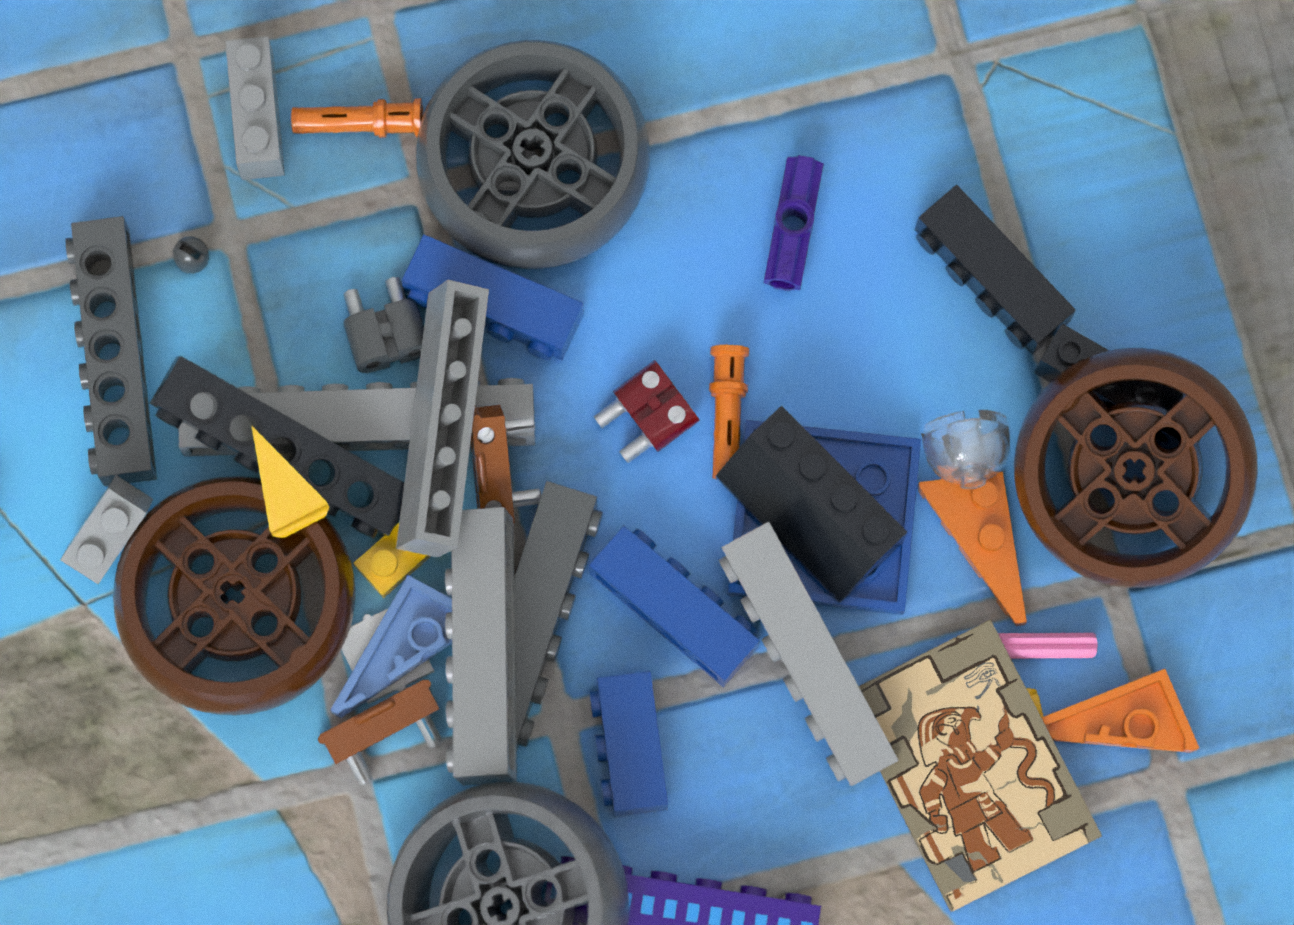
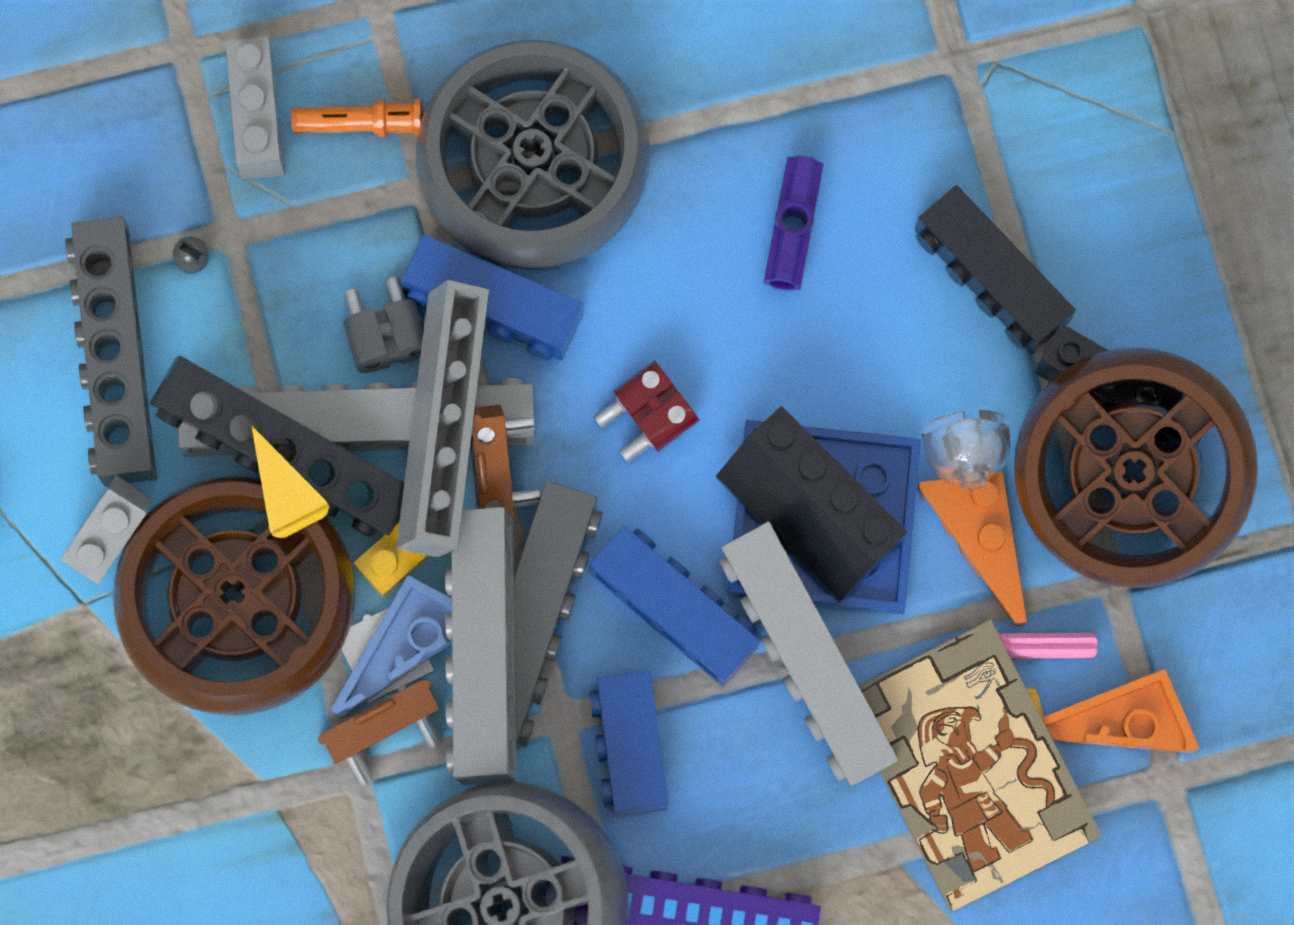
(728, 390): orange pin -> none

